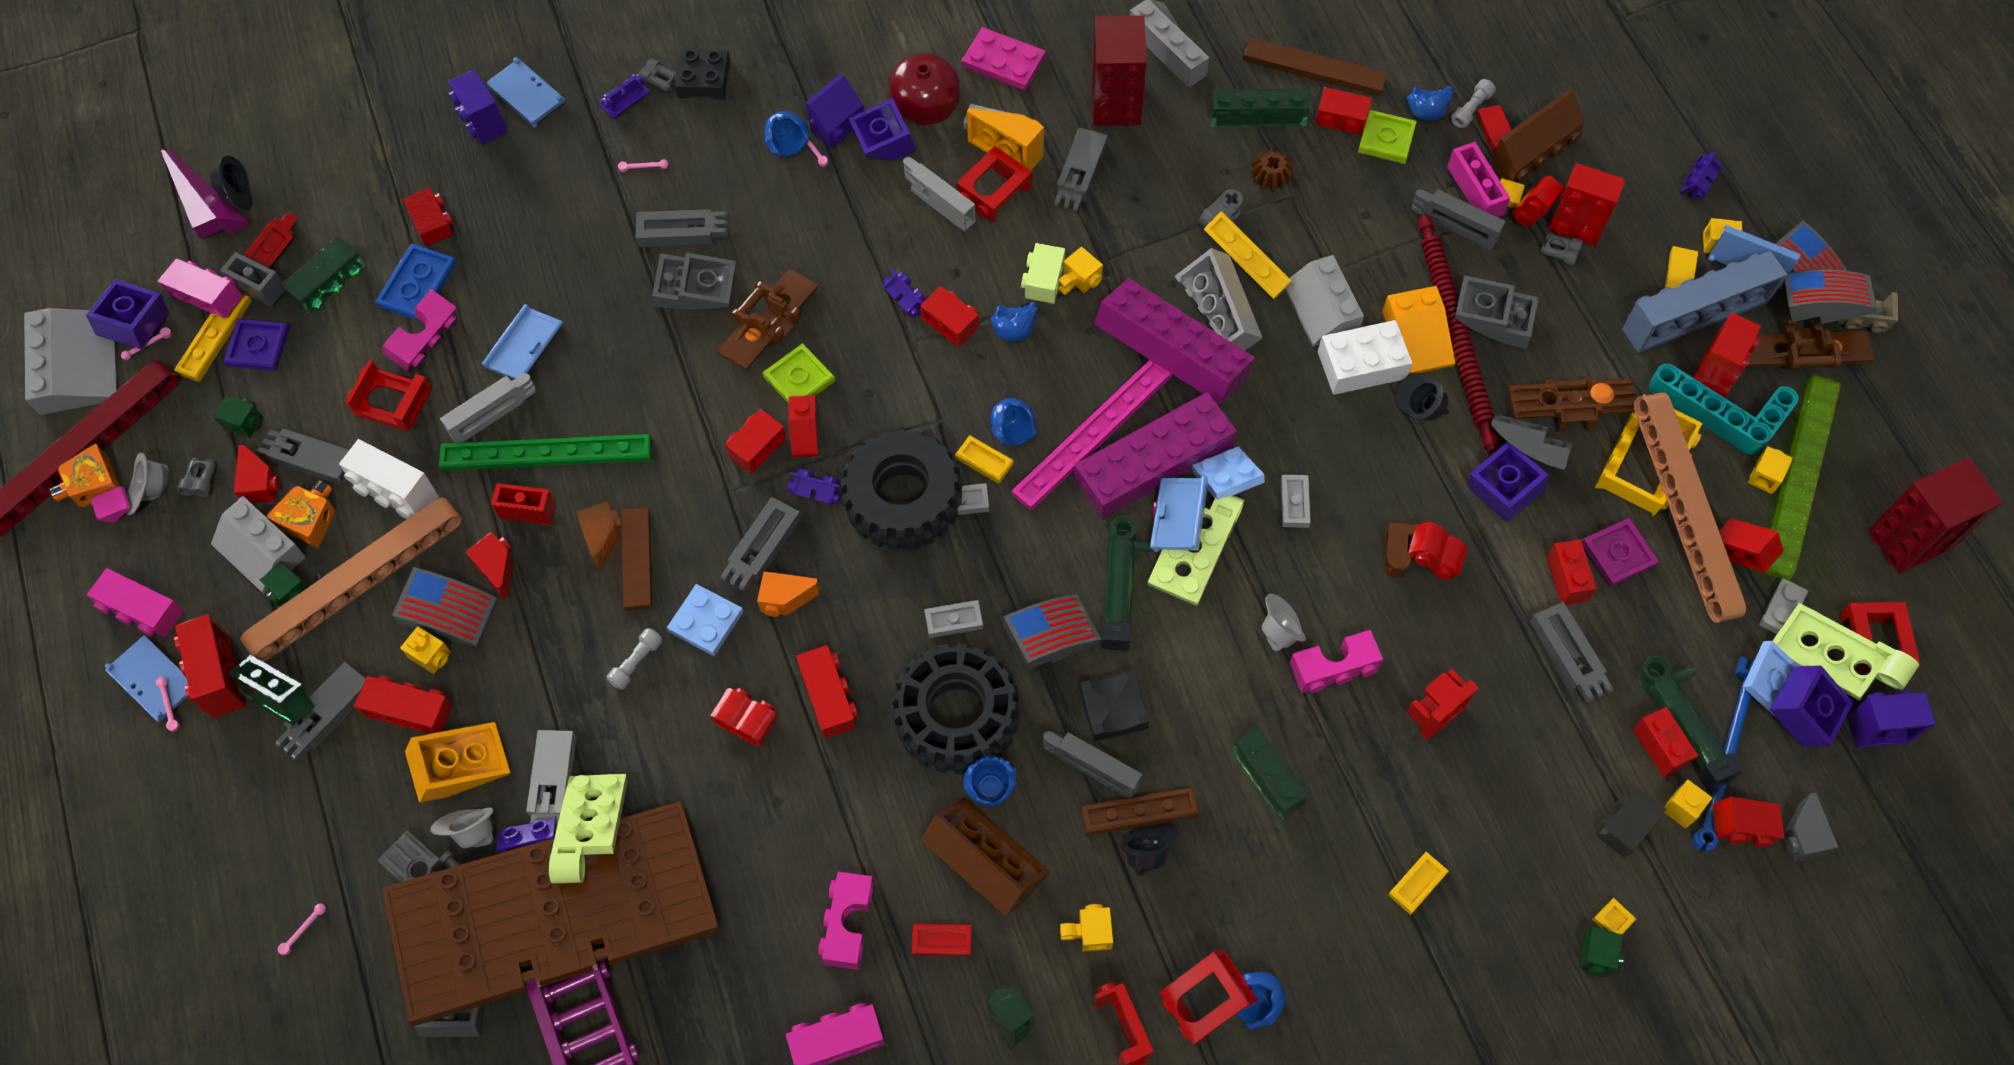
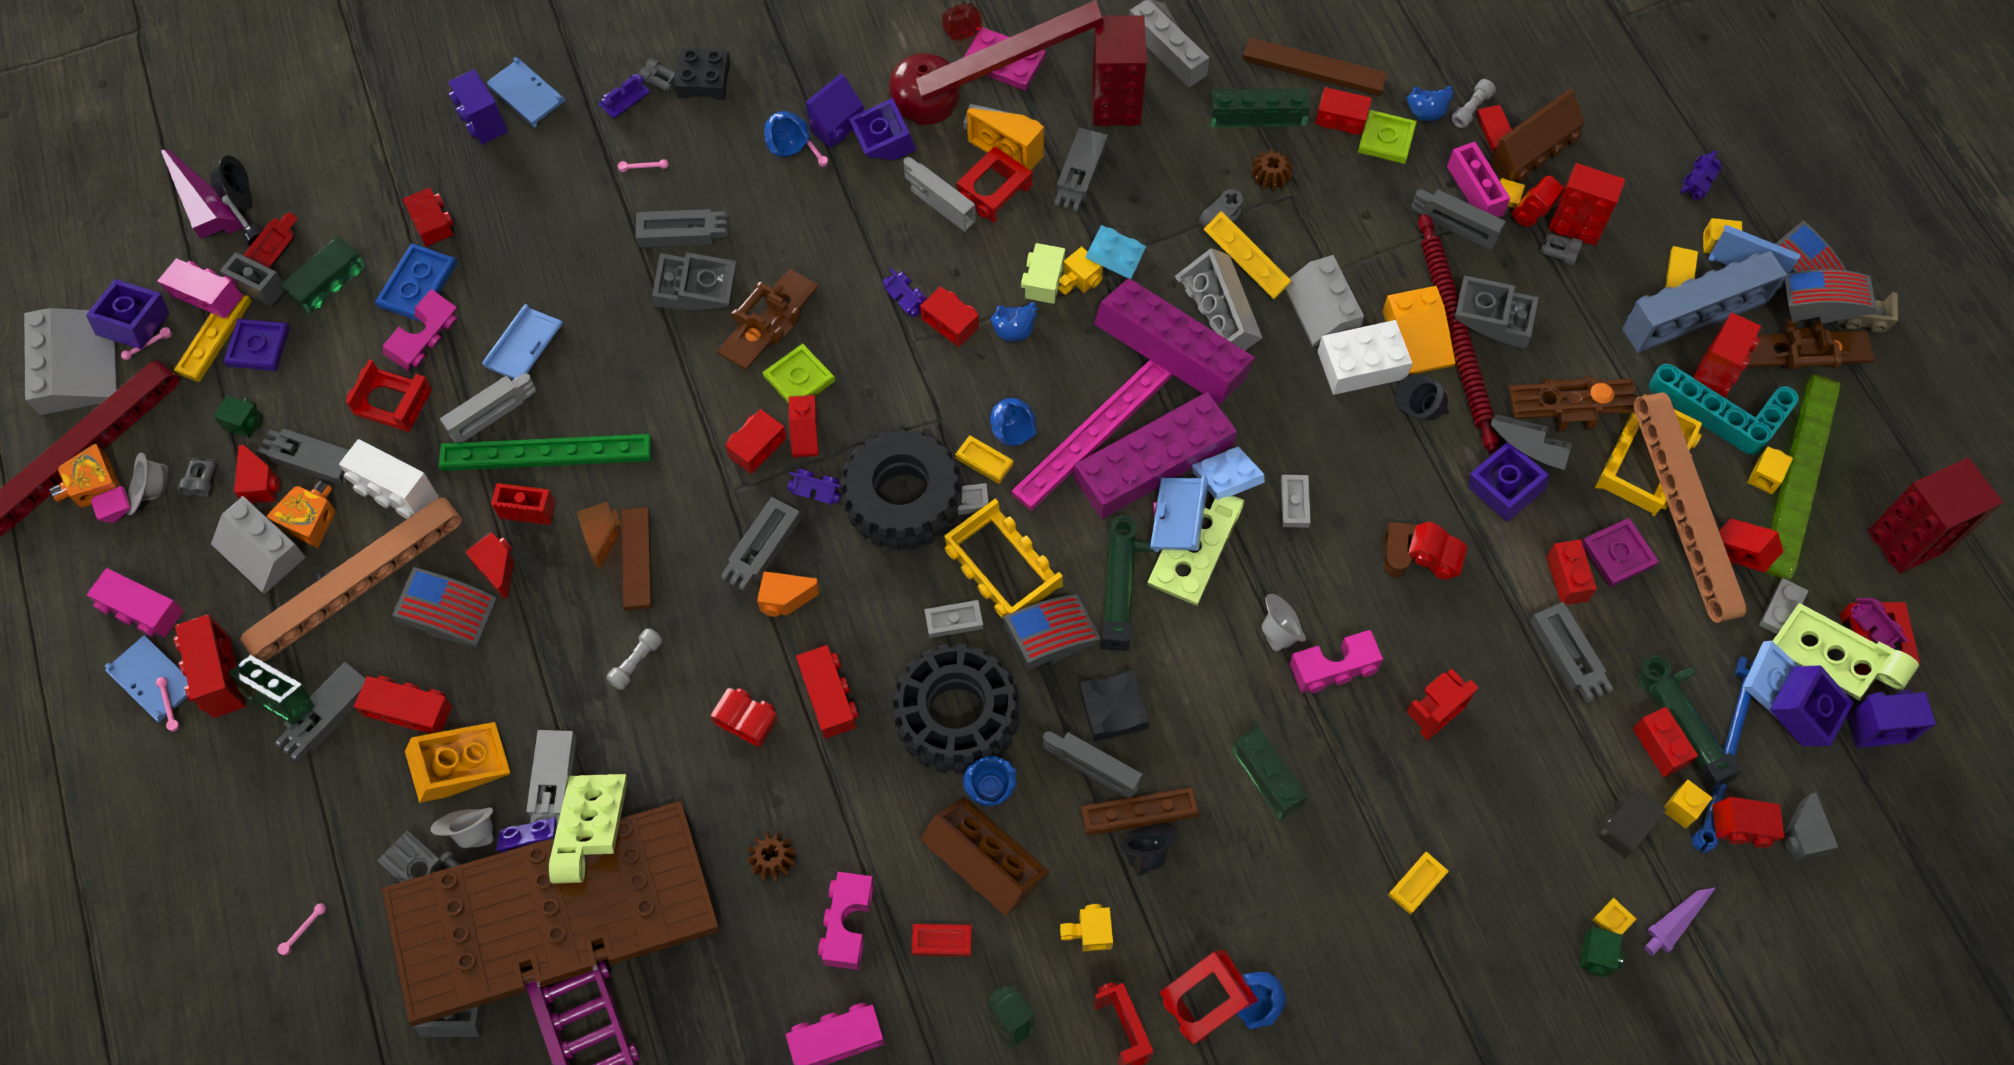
(251, 231): none -> hinge
(282, 584): dark green brick -> none
(426, 650): yellow brick -> none
(705, 620): light blue plate -> none
(775, 865): none -> reddish brown gear
(962, 21): none -> clear red gear
(1010, 50): none -> tile
(1022, 544): none -> yellow window
(1115, 251): none -> medium azure plate
(1671, 927): none -> medium lavender bar
(1871, 613): none -> magenta hinge

